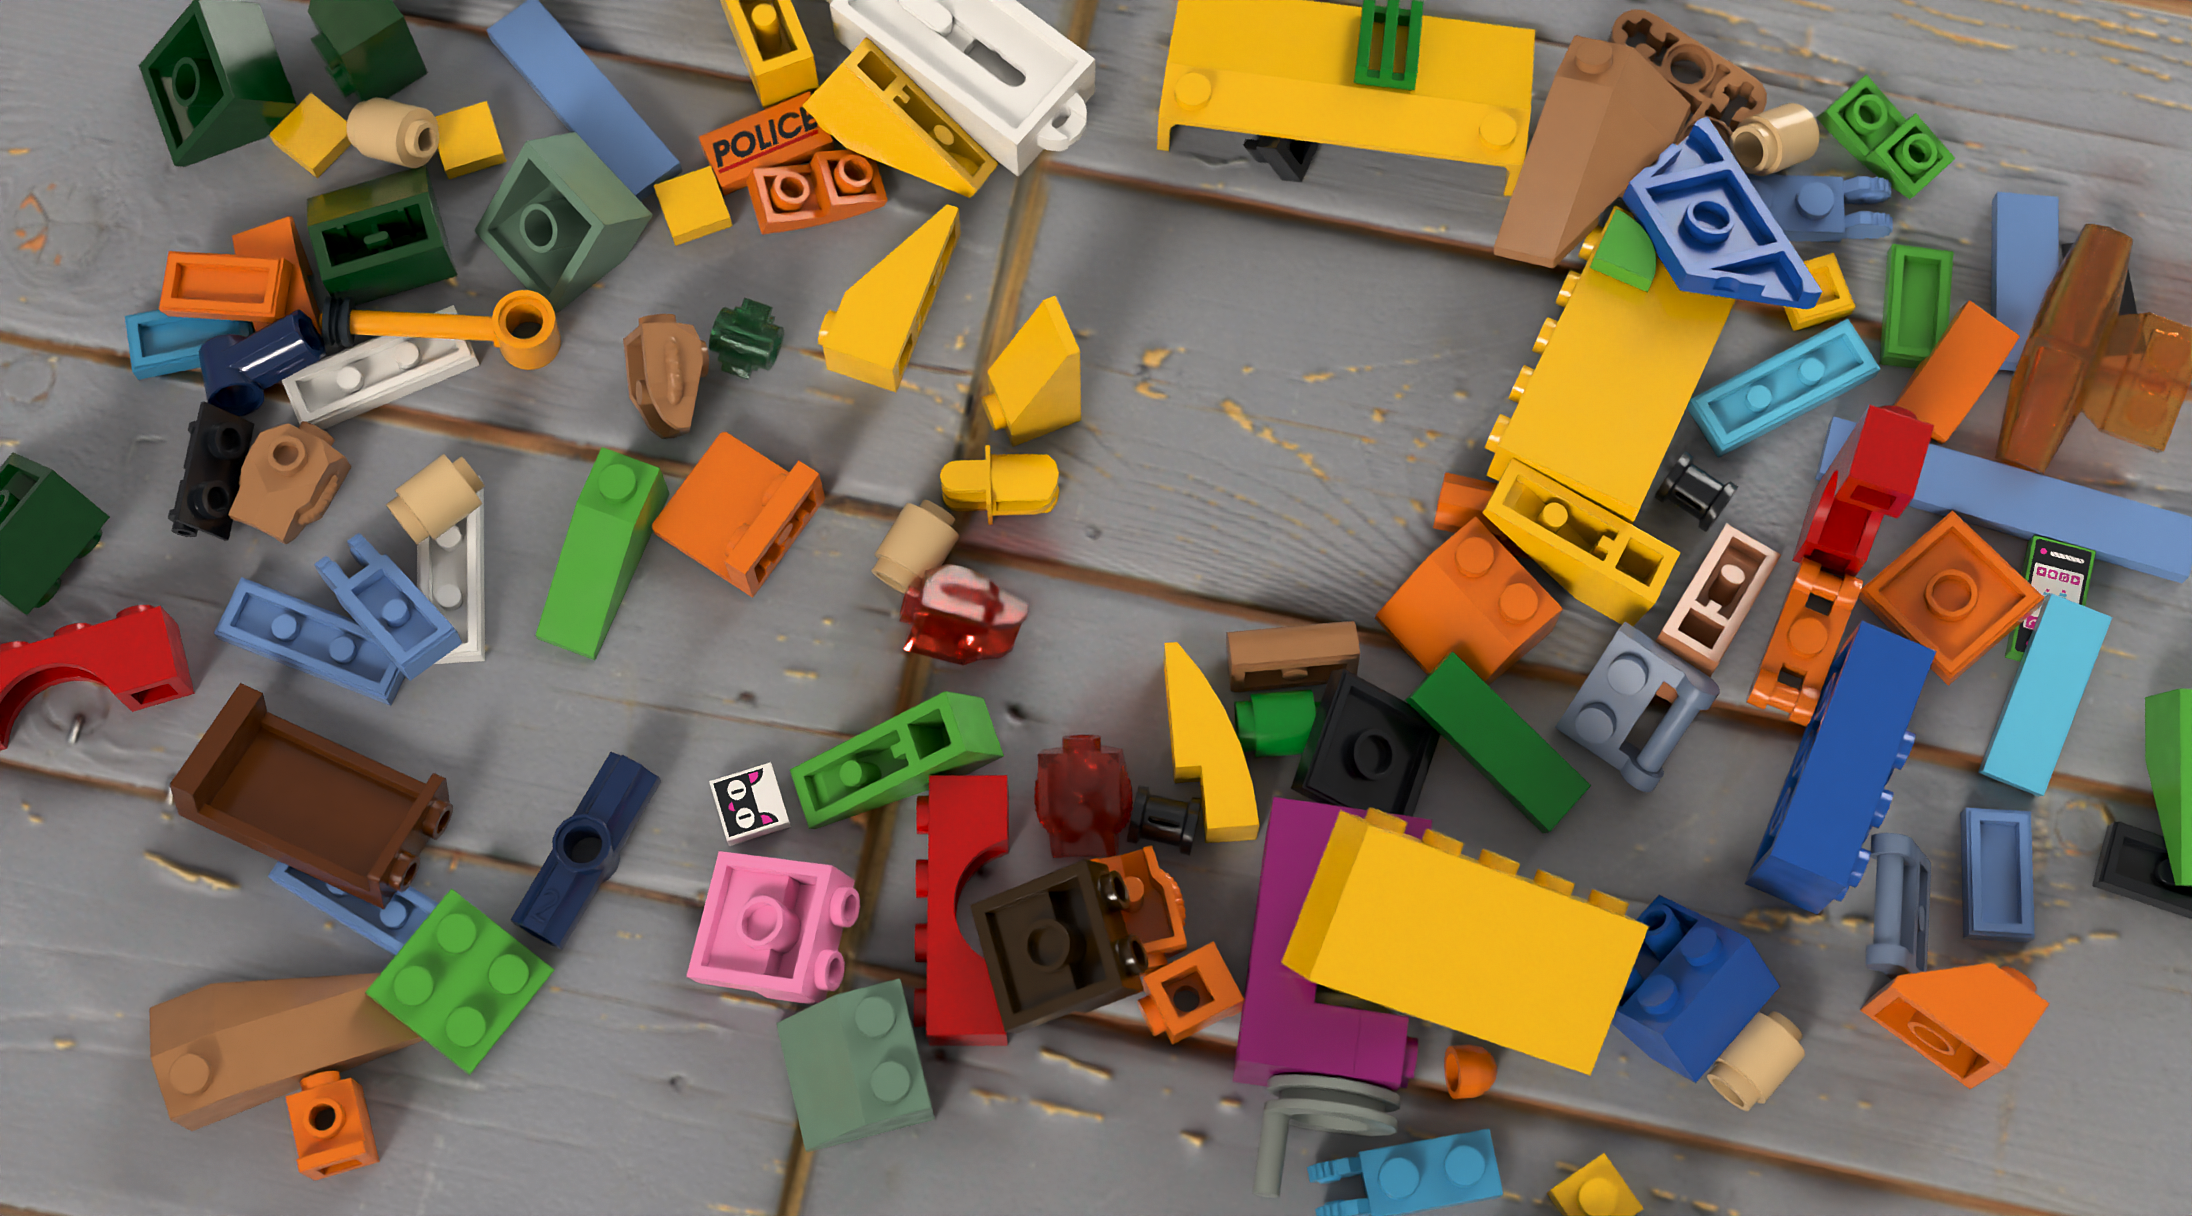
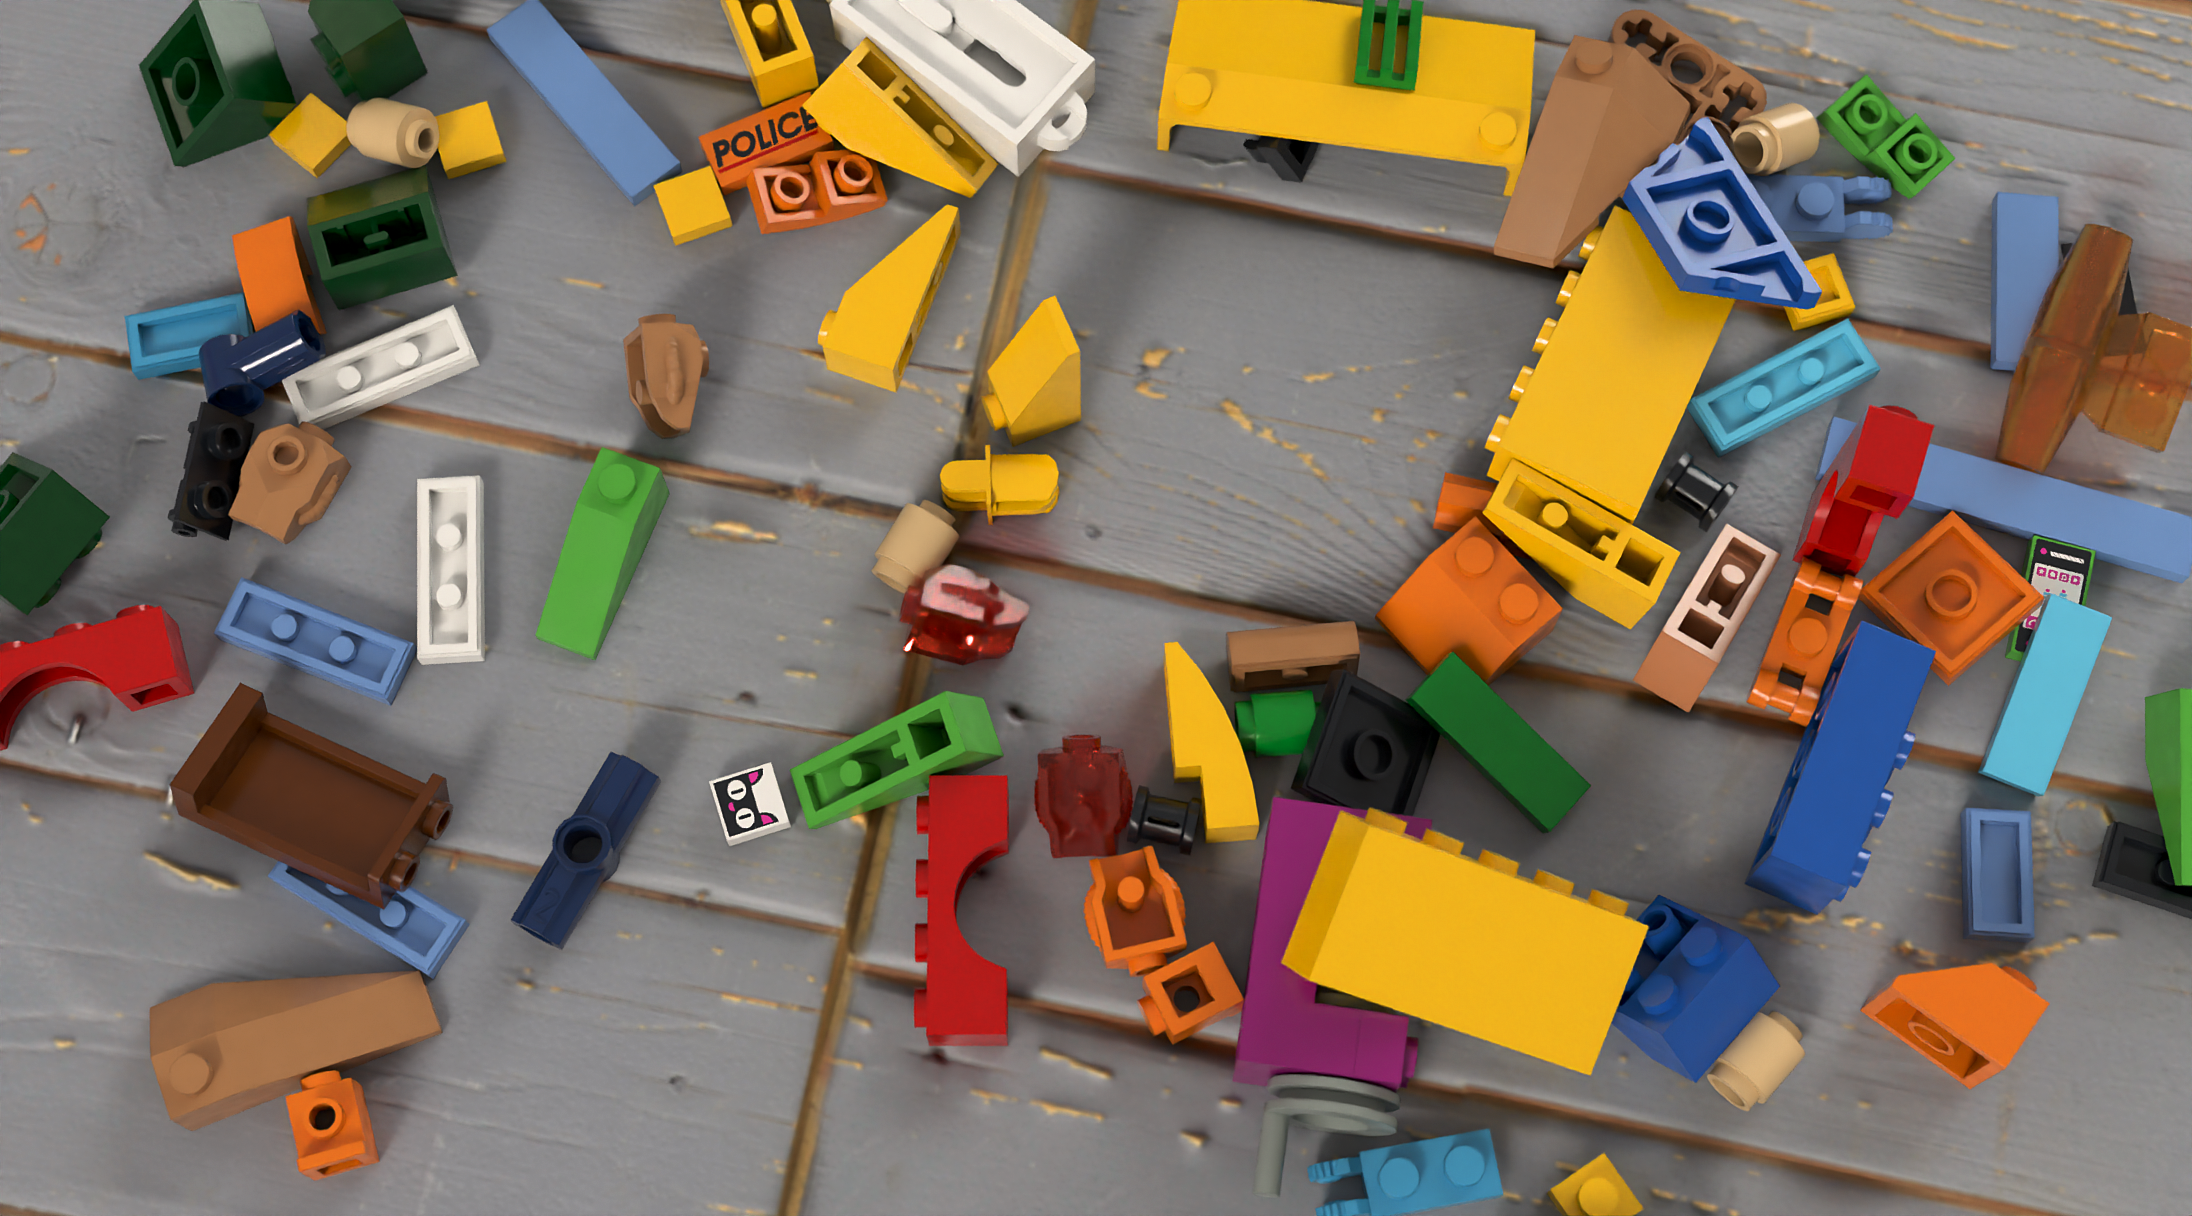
(225, 286): orange tile -> none
(342, 322): light orange piece -> none
(391, 609): medium blue hinge -> none
(436, 498): tan brick -> none
(459, 981): bright green plate -> none
(561, 218): sand green slope -> none
(739, 512): orange bracket -> none
(746, 338): clear green gear -> none
(774, 927): bright pink plate -> none
(855, 1066): sand green slope -> none
(1059, 945): dark brown plate -> none
(1468, 1071): orange hinge -> none
(1619, 694): sand blue plate -> none
(1626, 253): bright green tile -> none
(1900, 906): sand blue plate -> none
(1914, 303): bright green tile -> none
(1957, 370): orange slope -> none

